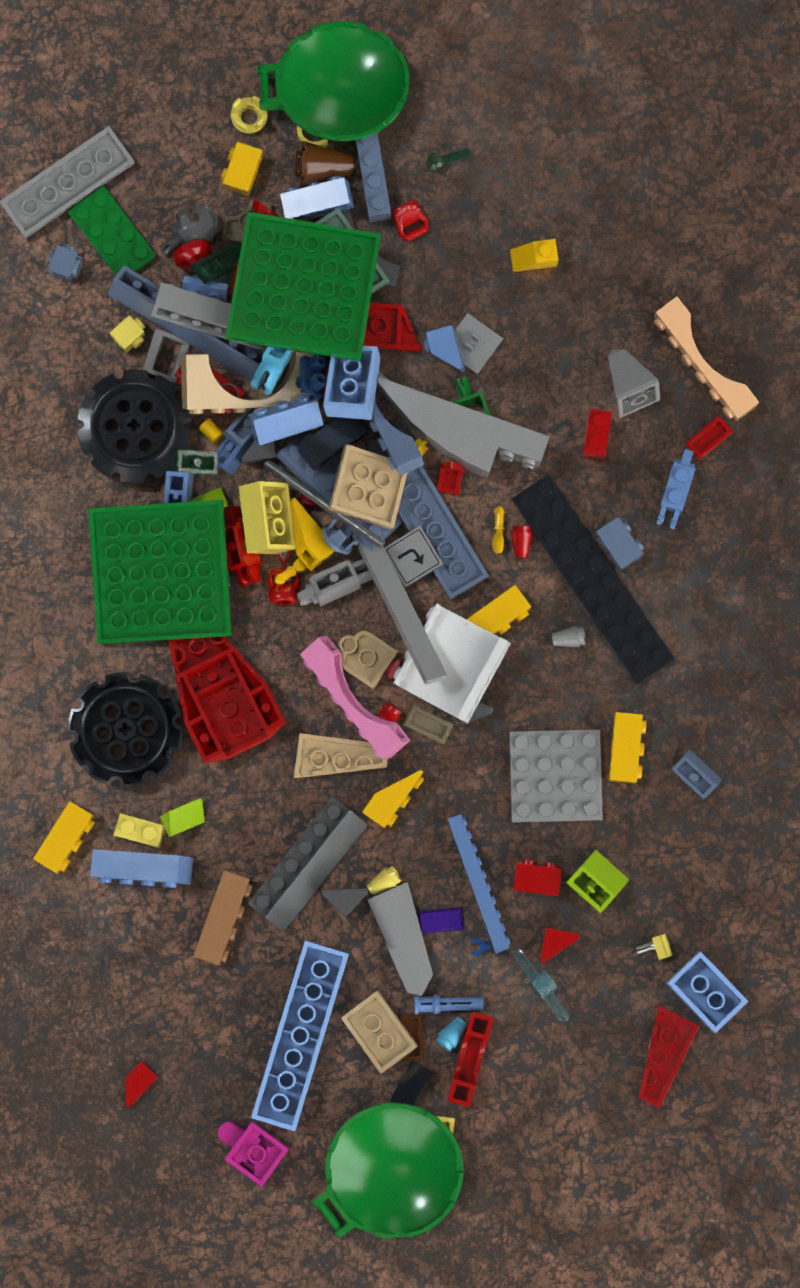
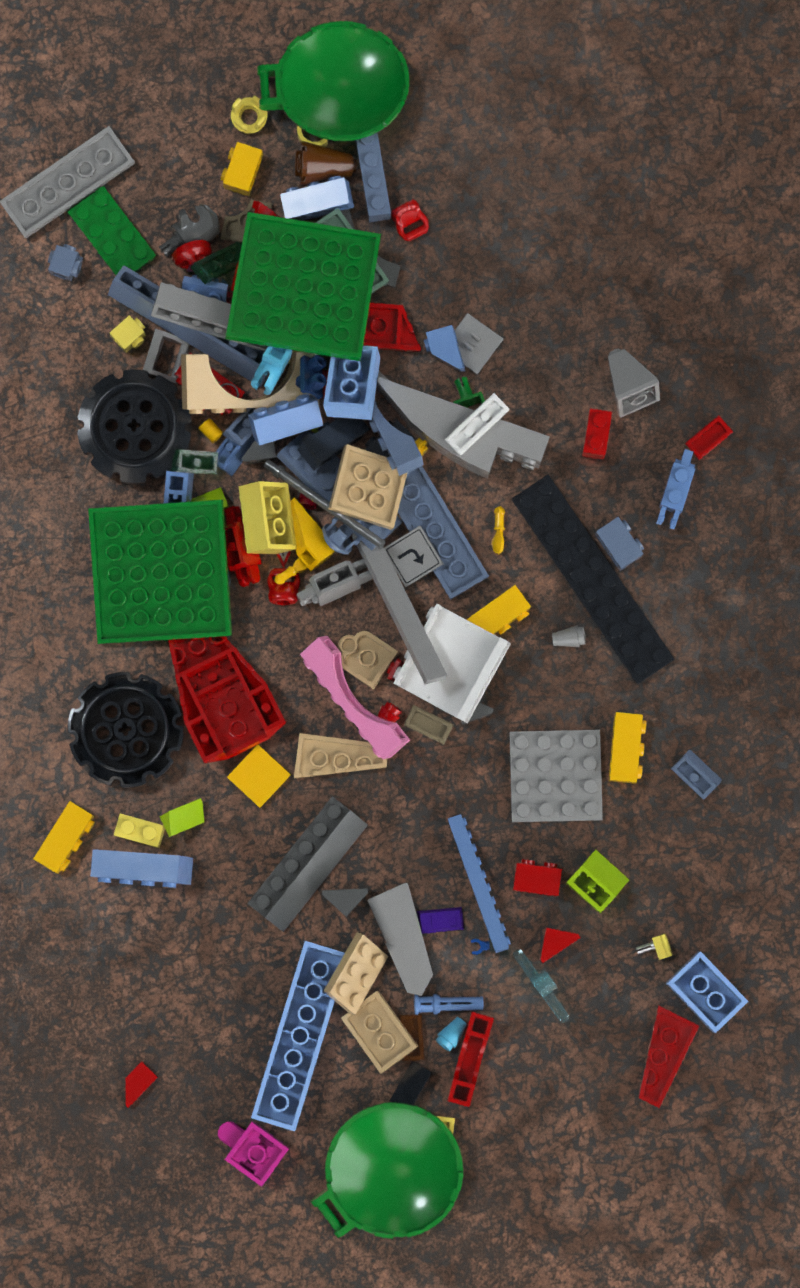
(222, 917): medium nougat brick -> none
(258, 776): none -> yellow tile
(355, 973): none -> tan plate
(384, 881): light yellow cone -> none
(387, 801): yellow slope -> none
(435, 161): clear green piece -> none
(450, 478): red tile -> none
(477, 424): none -> white tile
(521, 540): red cone -> none
(534, 255): yellow slope -> none
(734, 396): light nougat arch -> none

